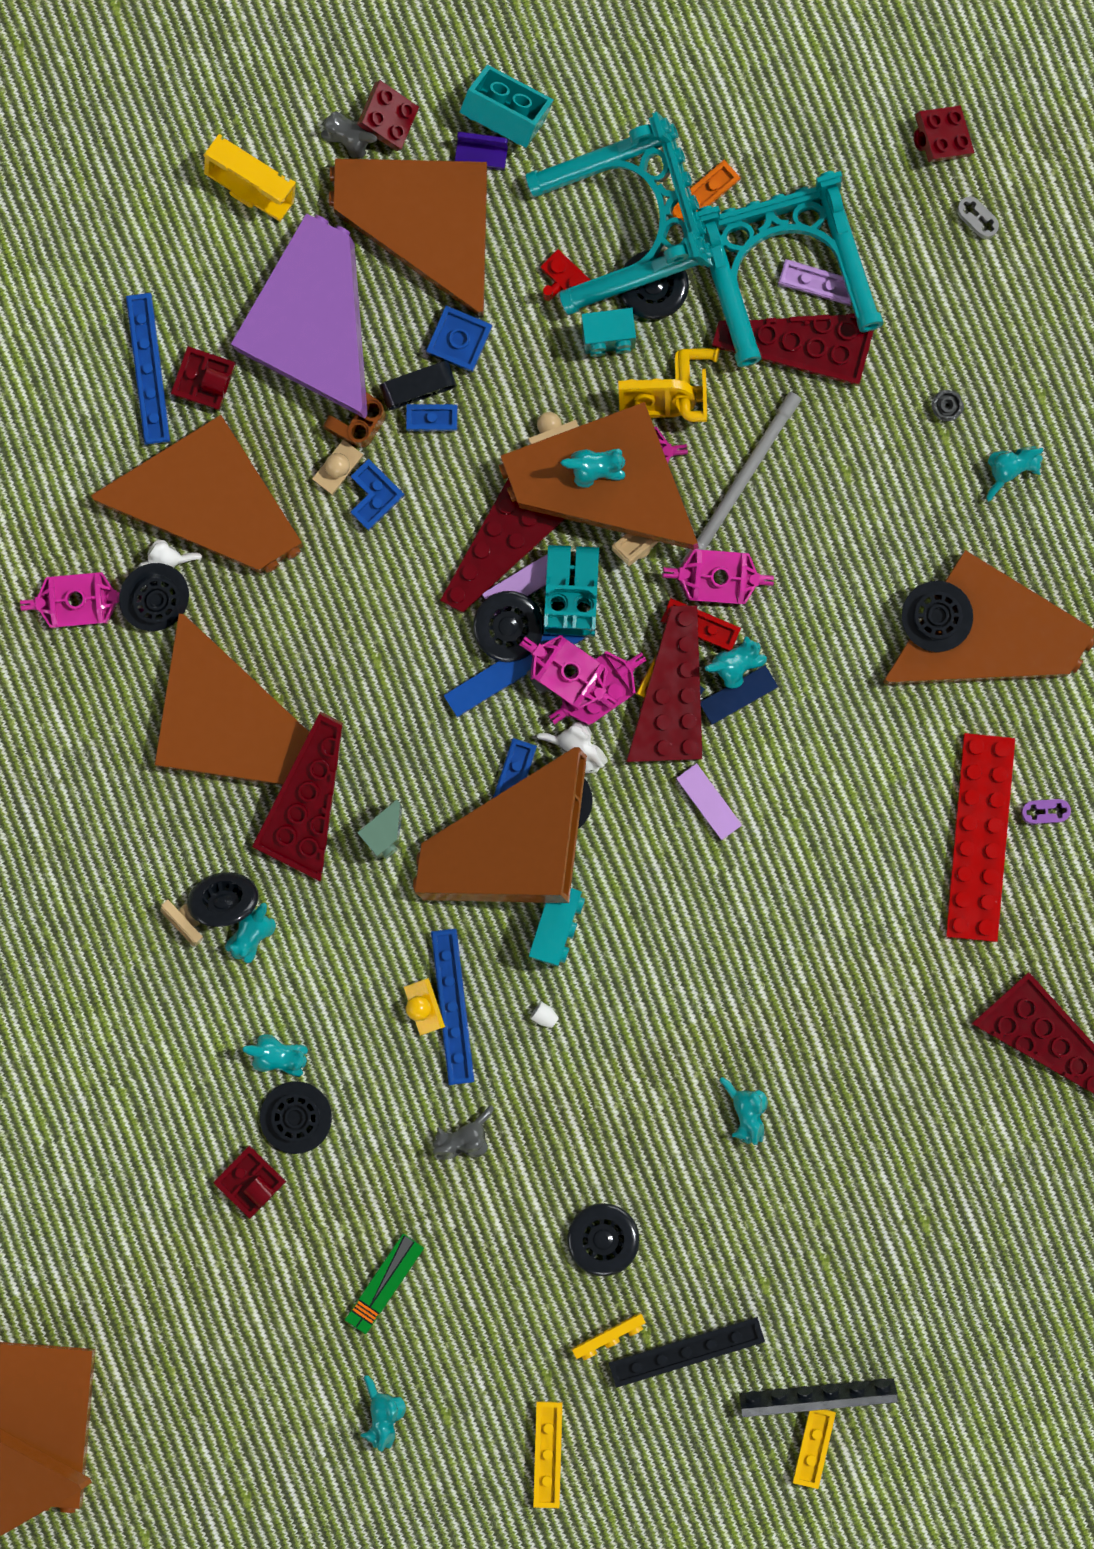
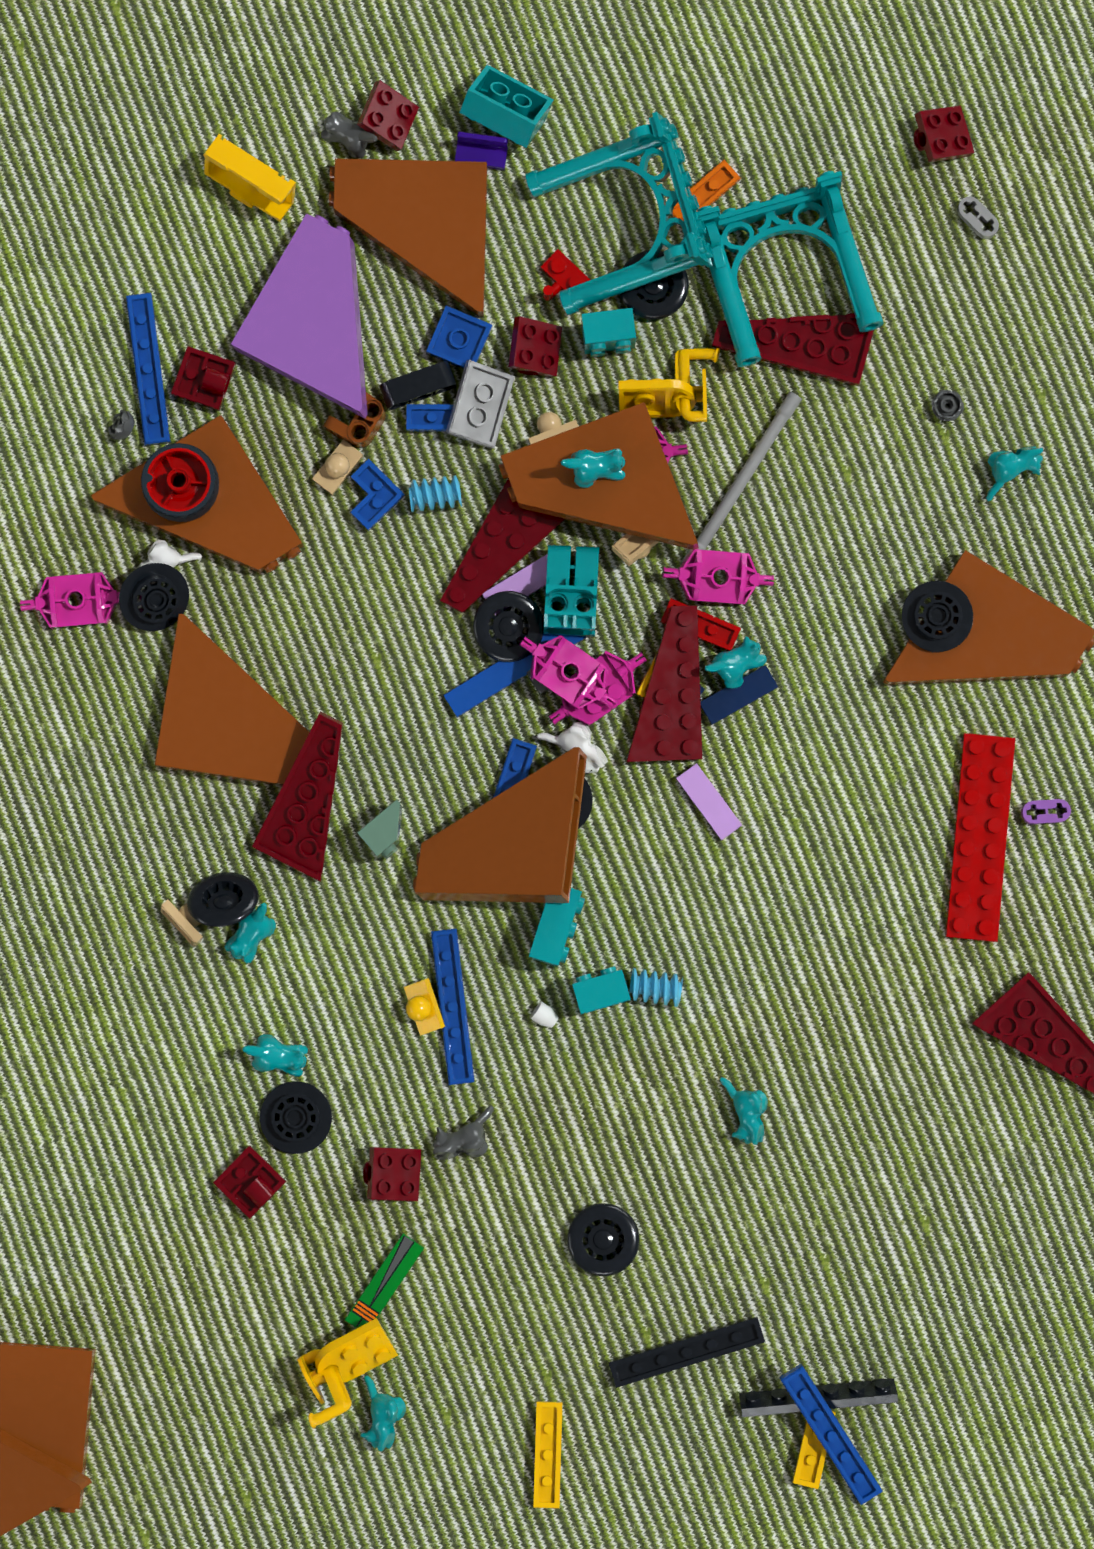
(122, 425): none -> dark grey plate
(183, 502): none -> red wheel
(343, 1361): none -> yellow plate
(392, 1174): none -> dark red plate
(435, 493): none -> medium azure piece
(480, 404): none -> light grey tile
(535, 347): none -> dark red plate
(601, 990): none -> teal brick
(609, 1337): yellow plate -> none
(655, 987): none -> medium azure piece
(814, 282): lavender tile -> none
(831, 1434): none -> blue tile

